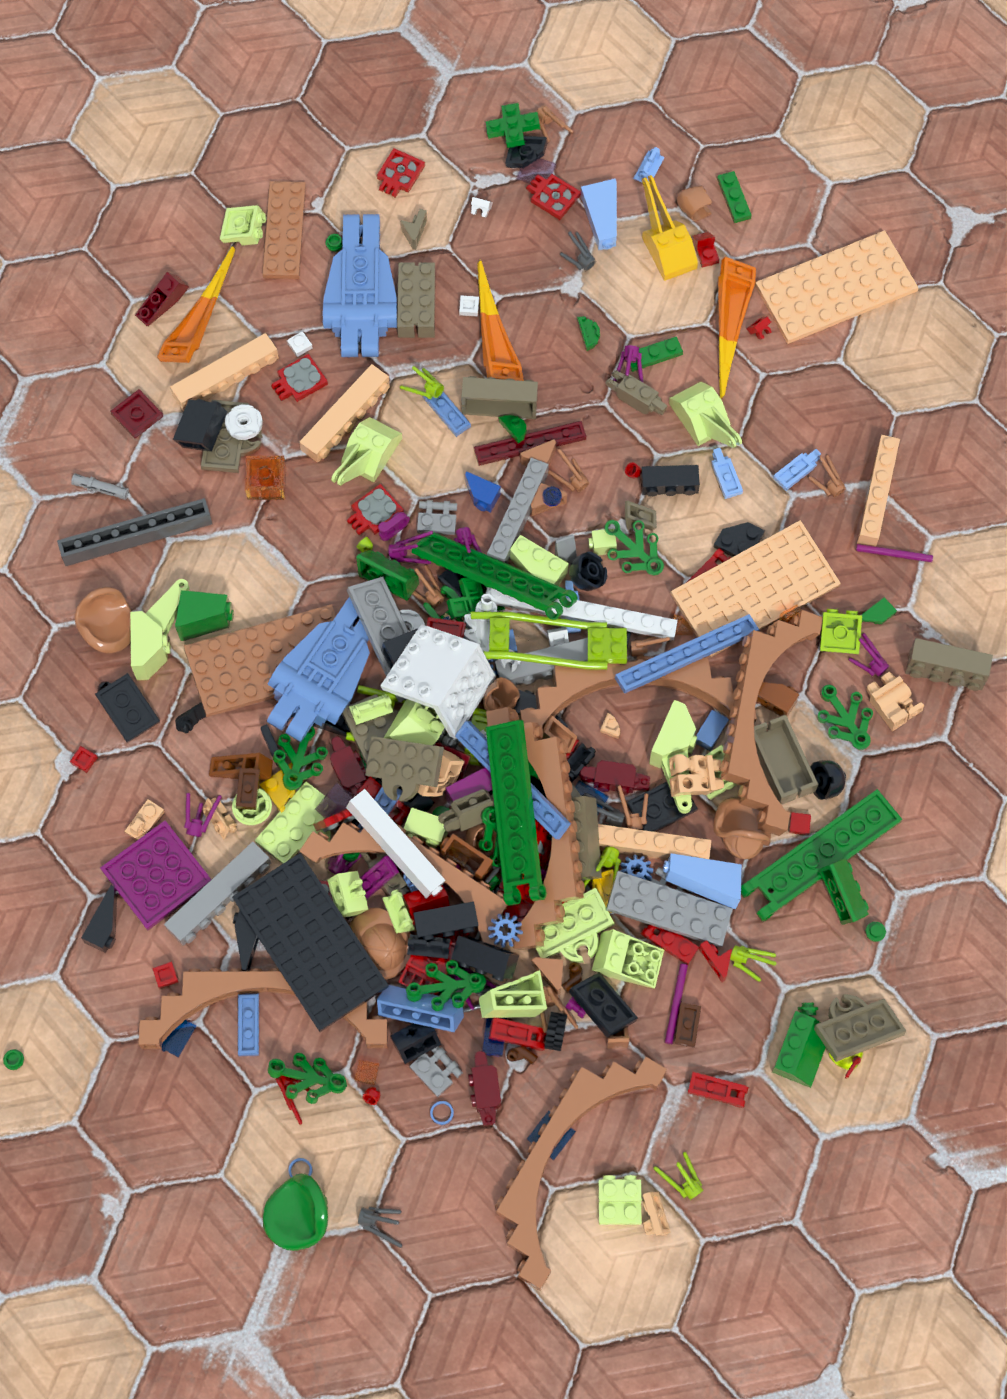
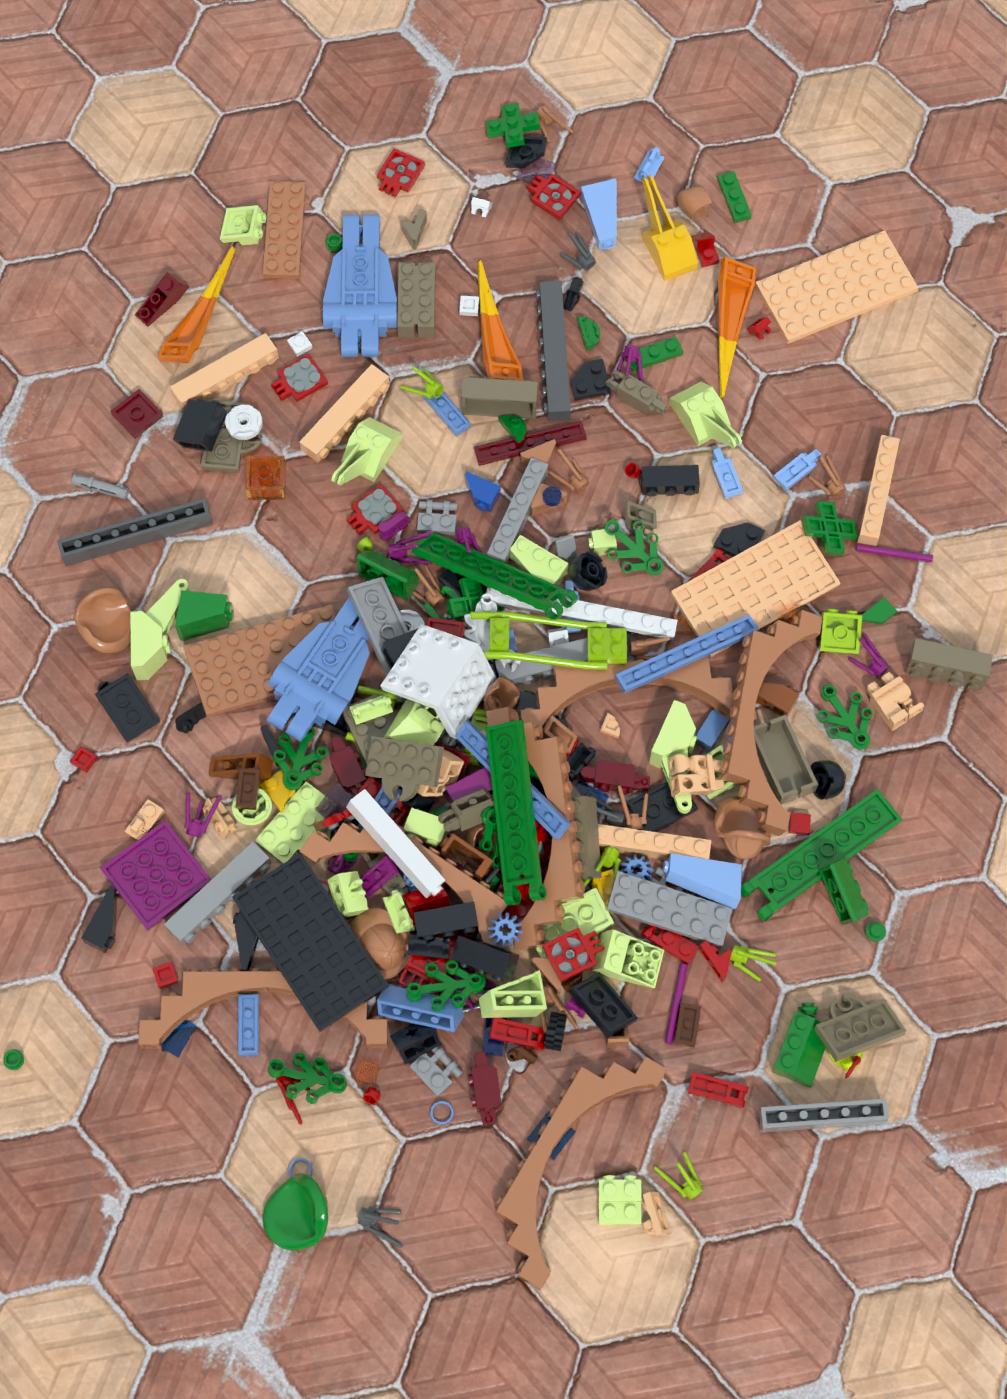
(554, 348): none -> dark grey brick
(572, 953): none -> red piece
(573, 293): none -> black axle
(590, 381): none -> black plate
(823, 1115): none -> light grey brick
(829, 528): none -> green plate

